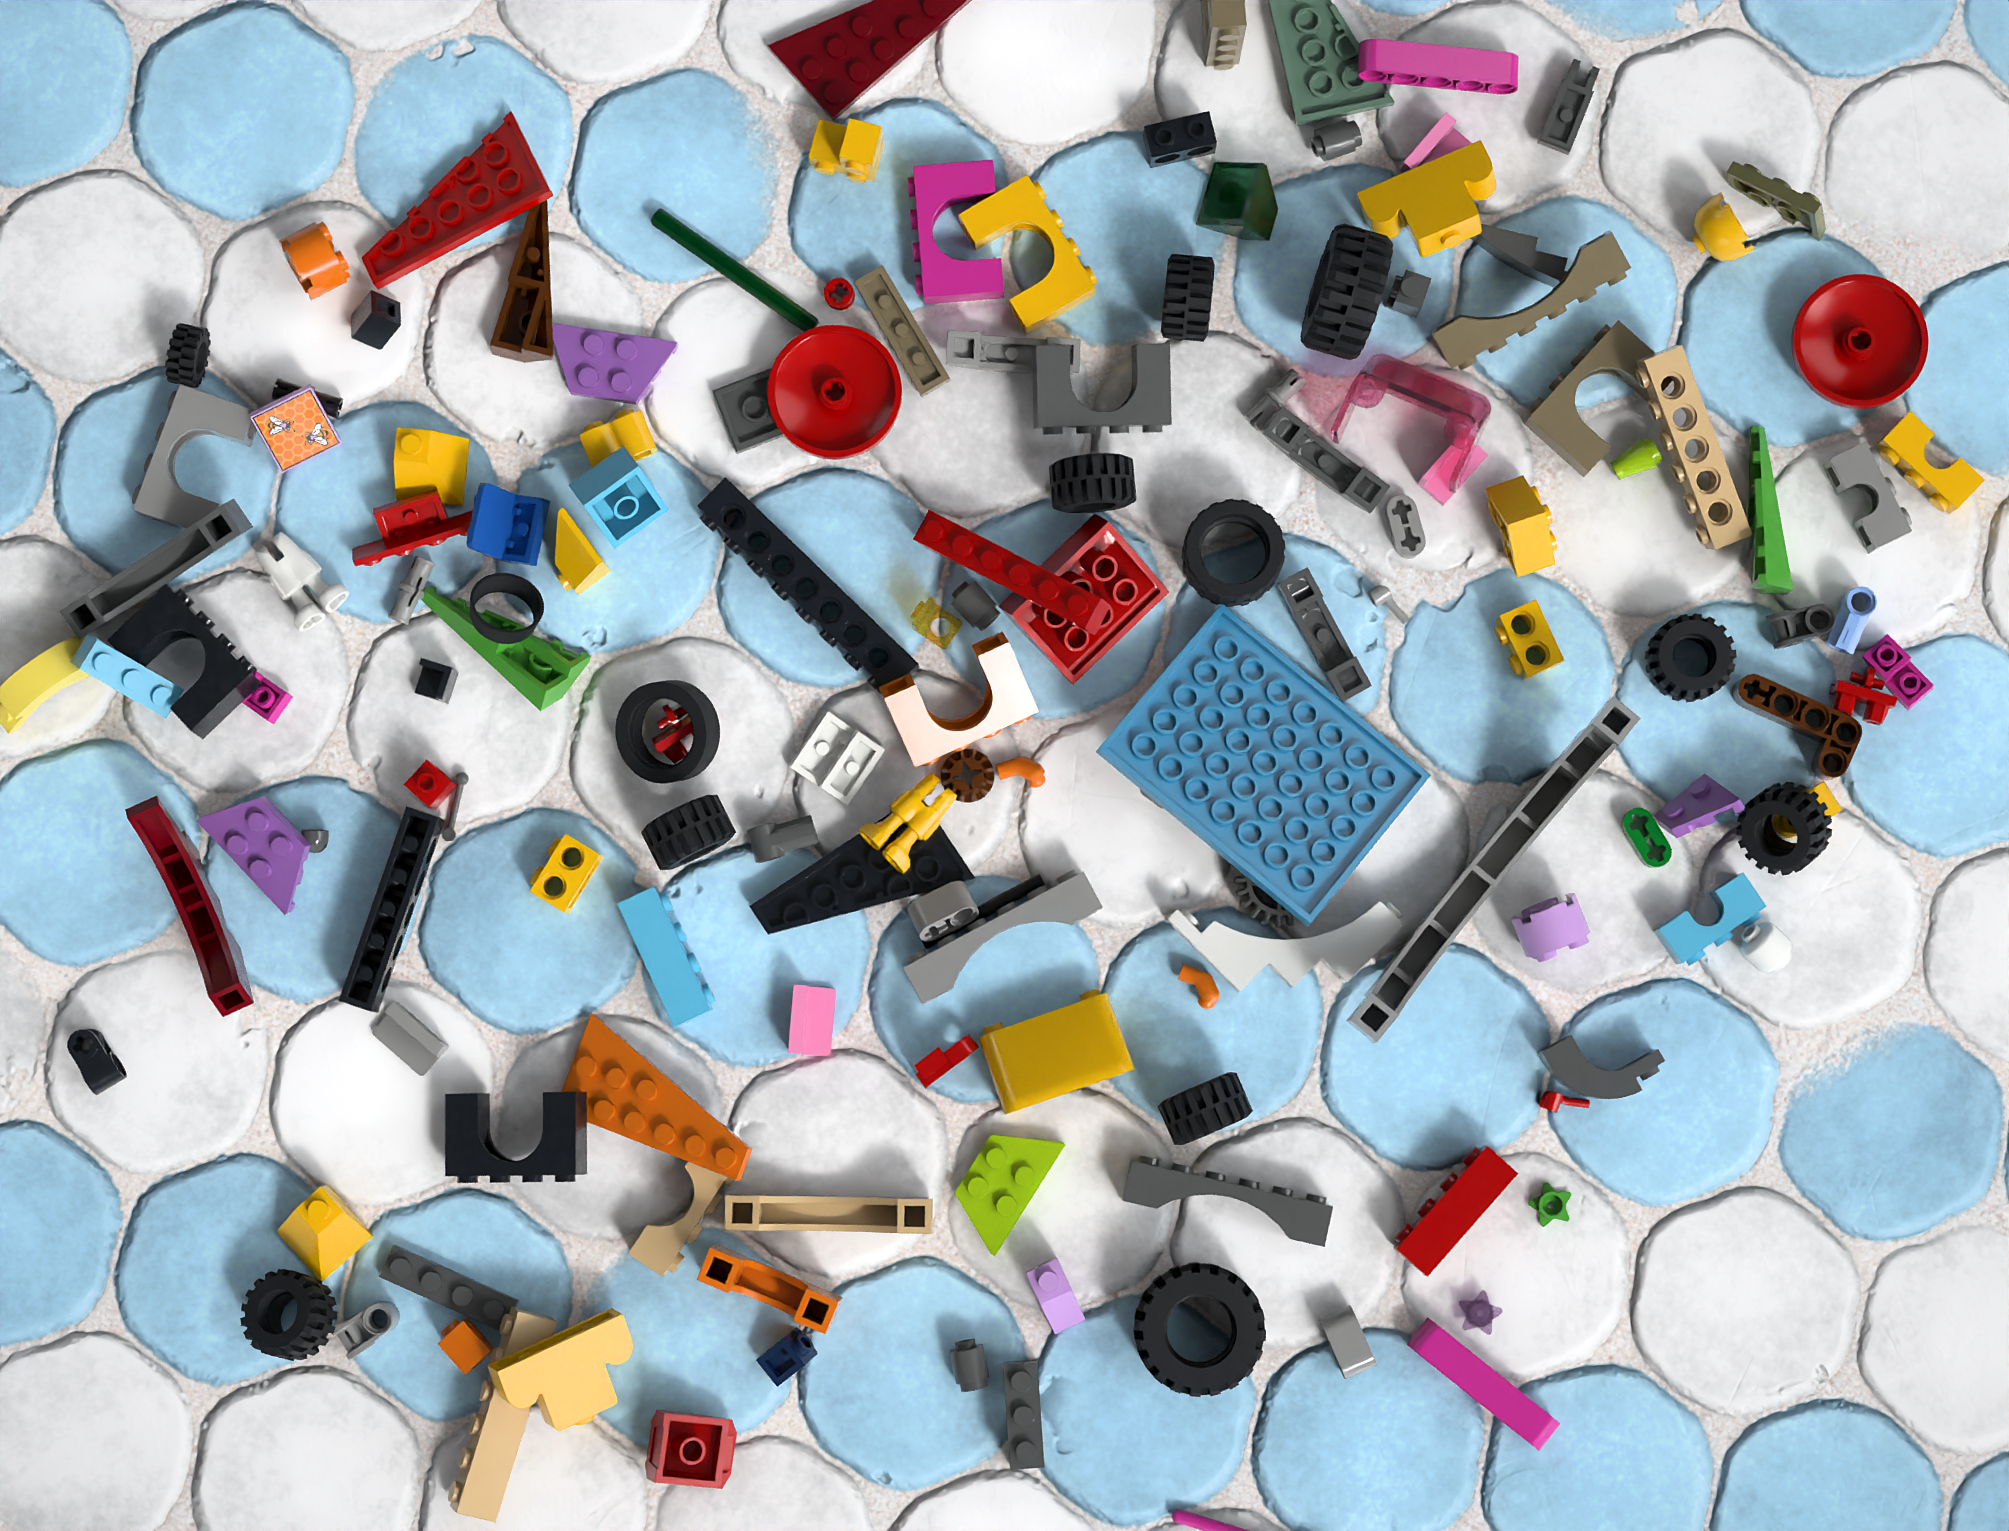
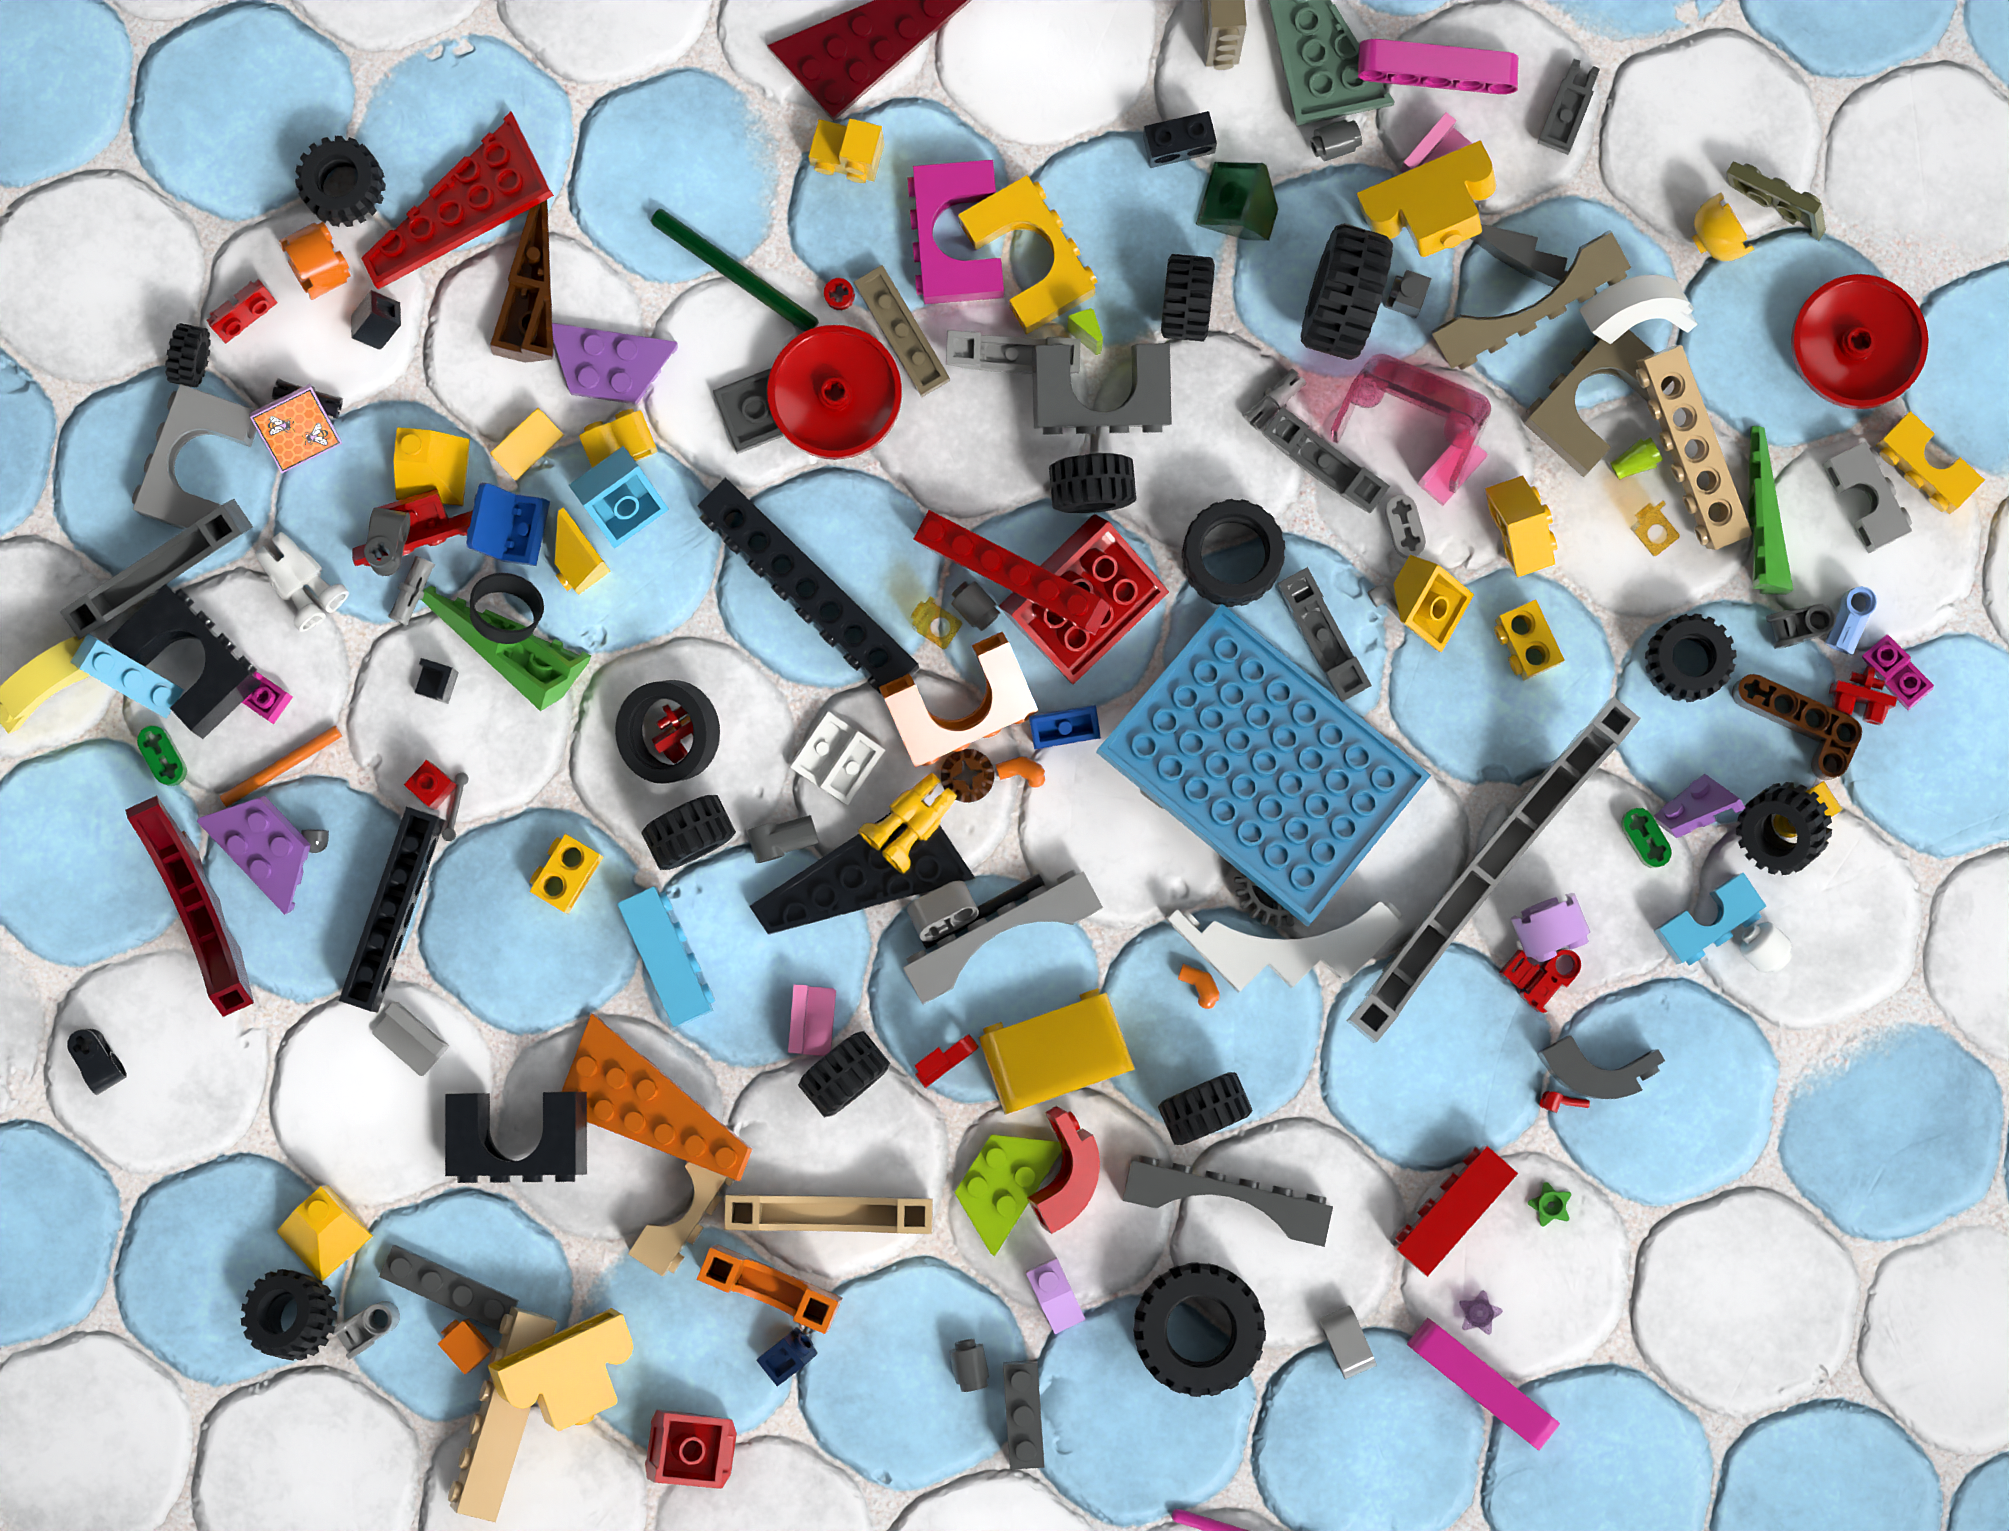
(155, 759): none -> green beam
(252, 303): none -> red hinge
(280, 766): none -> orange bar
(324, 160): none -> black tyre
(386, 535): none -> dark grey piece
(526, 444): none -> yellow slope
(844, 1074): none -> black tyre
(1064, 727): none -> blue slope
(1078, 1176): none -> arch
(1085, 326): none -> lime slope
(1430, 601): none -> yellow slope
(1540, 984): none -> red piece
(1634, 301): none -> white arch
(1653, 516): none -> clear yellow bracket

